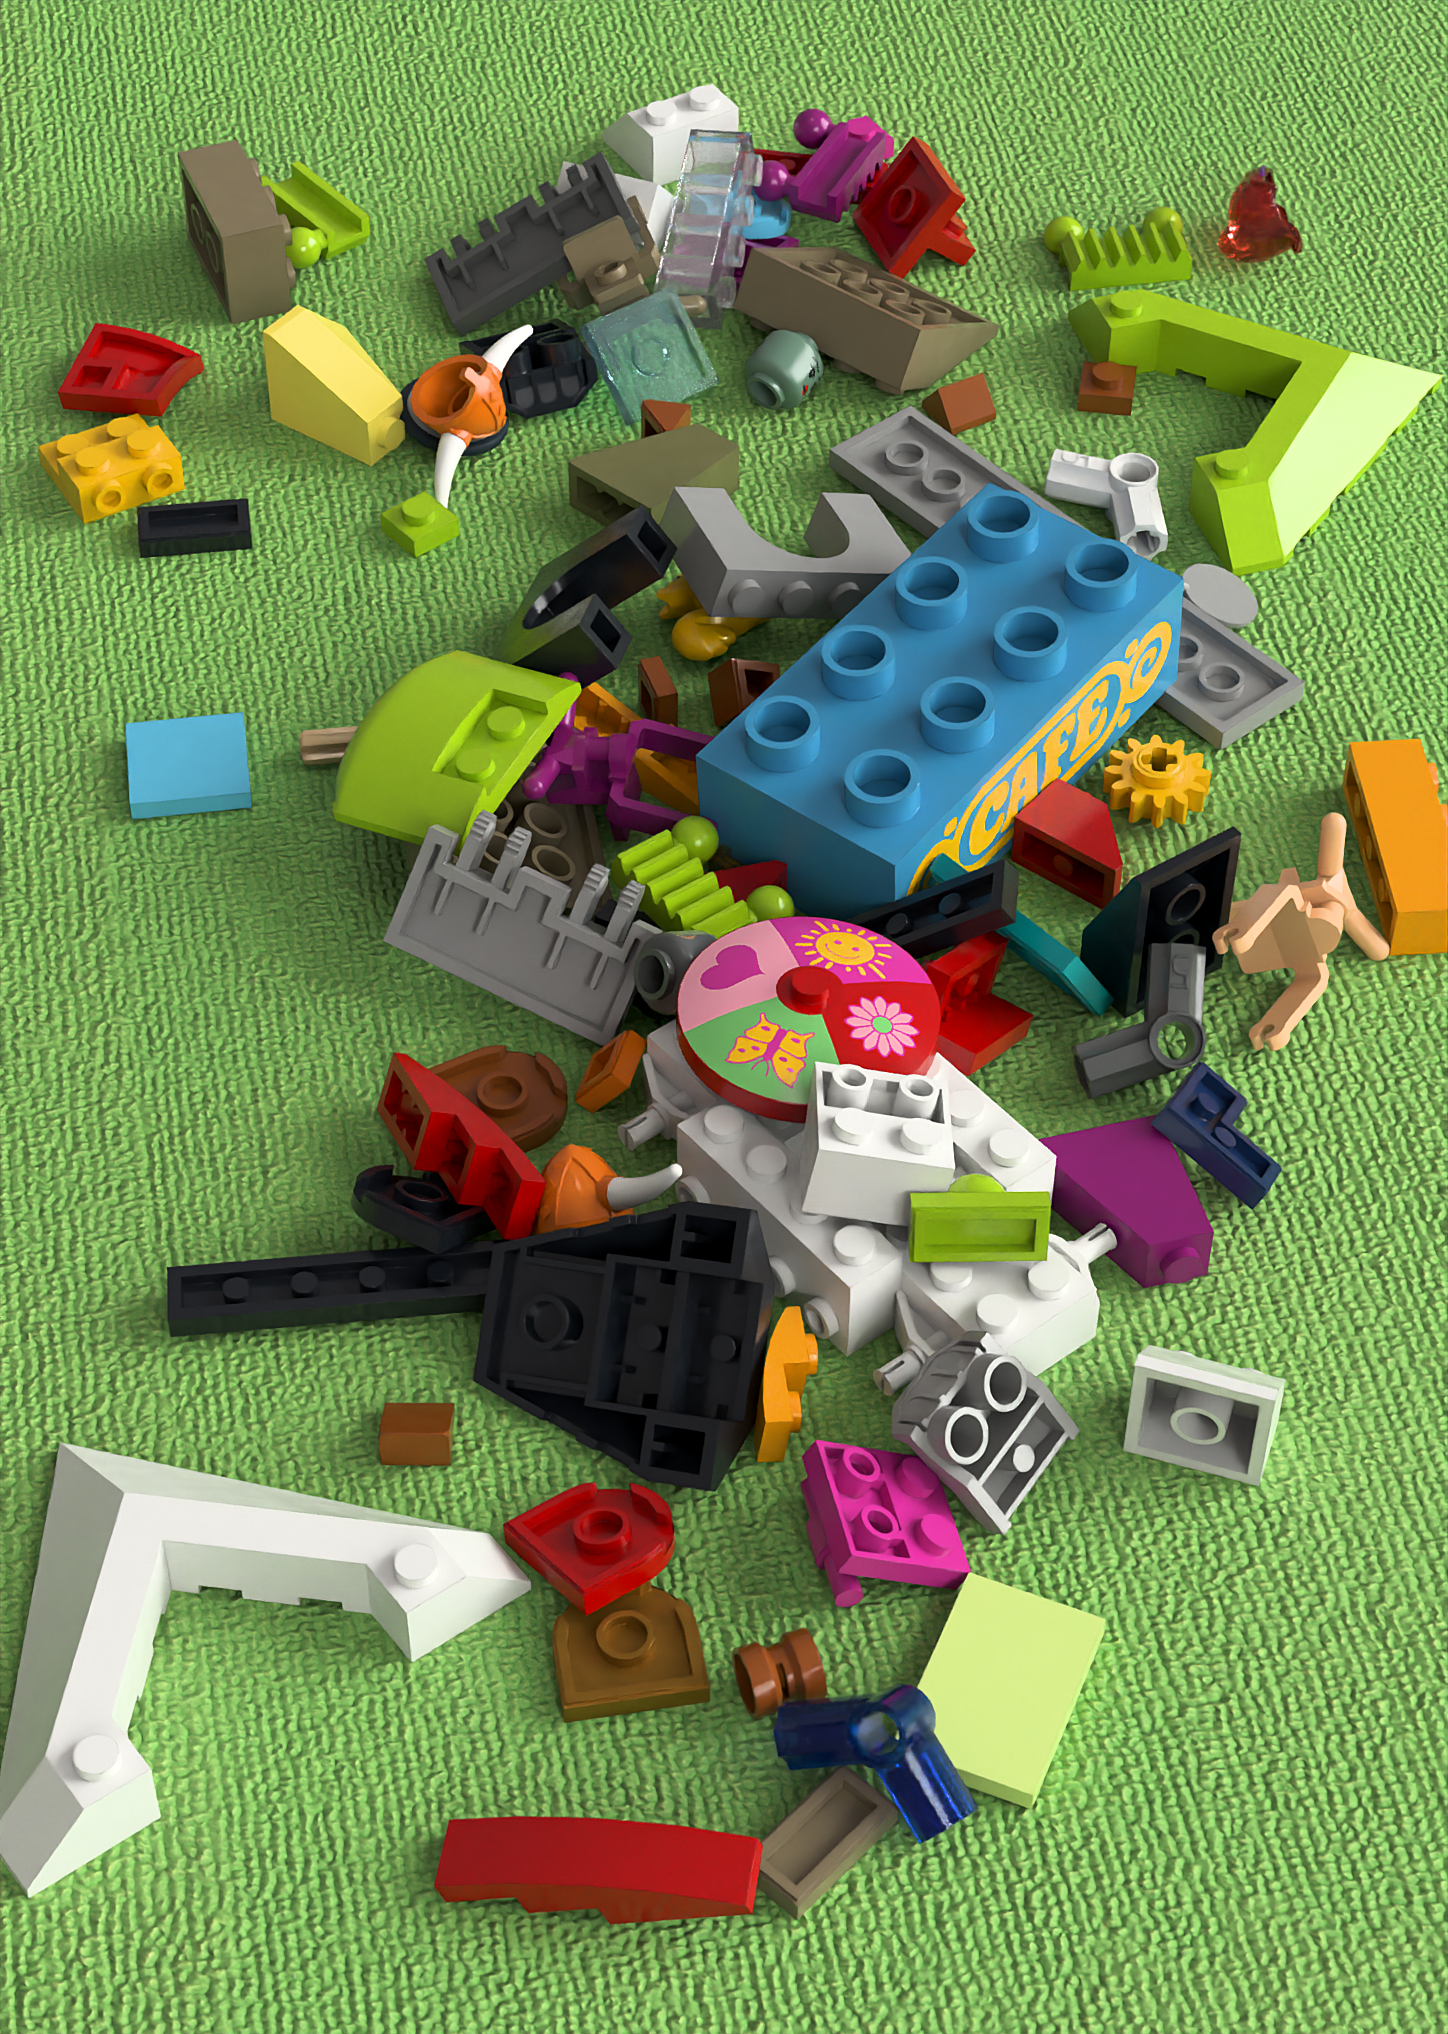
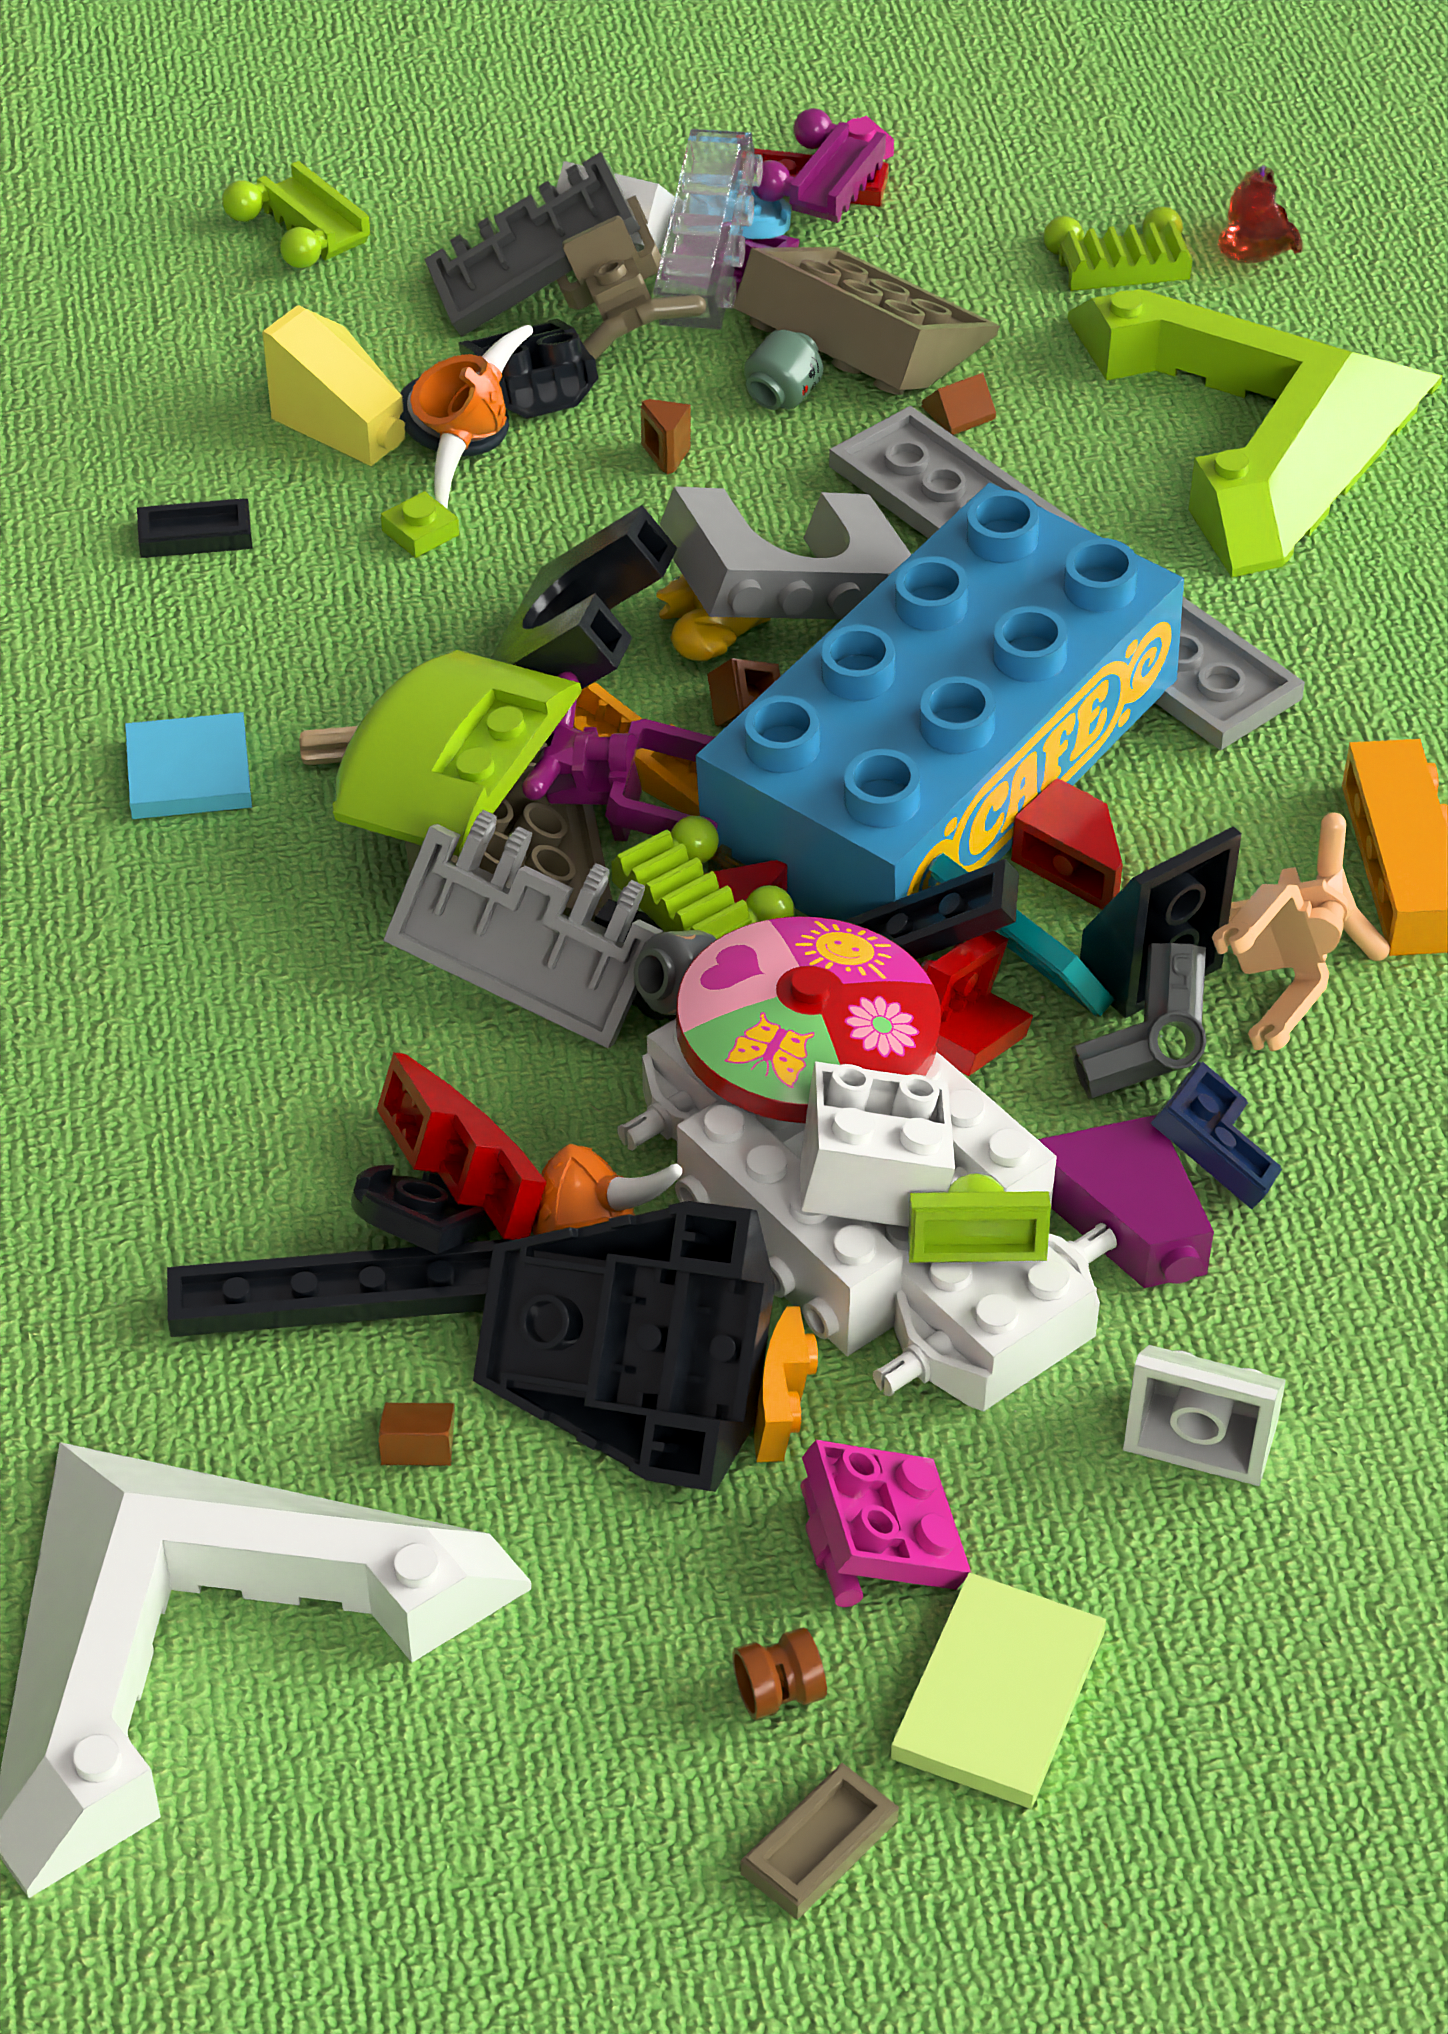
(113, 467): yellow plate -> none
(127, 372): red plate -> none
(237, 231): dark tan brick -> none
(514, 1089): dark orange tile -> none
(595, 1541): red tile -> none
(607, 1864): red slope -> none
(610, 1070): orange tile -> none
(629, 1656): pearl gold tile -> none
(646, 470): olive slope -> none
(649, 353): clear light blue tile -> none
(657, 135): white slope -> none
(657, 692): dark orange tile -> none
(852, 1732): clear blue piece -> none
(914, 211): red bracket -> none
(982, 1425): light grey slope -> none
(1107, 388): dark orange plate -> none
(1121, 487): white piece -> none
(1156, 781): yellow gear -> none
(1220, 595): light grey piece -> none

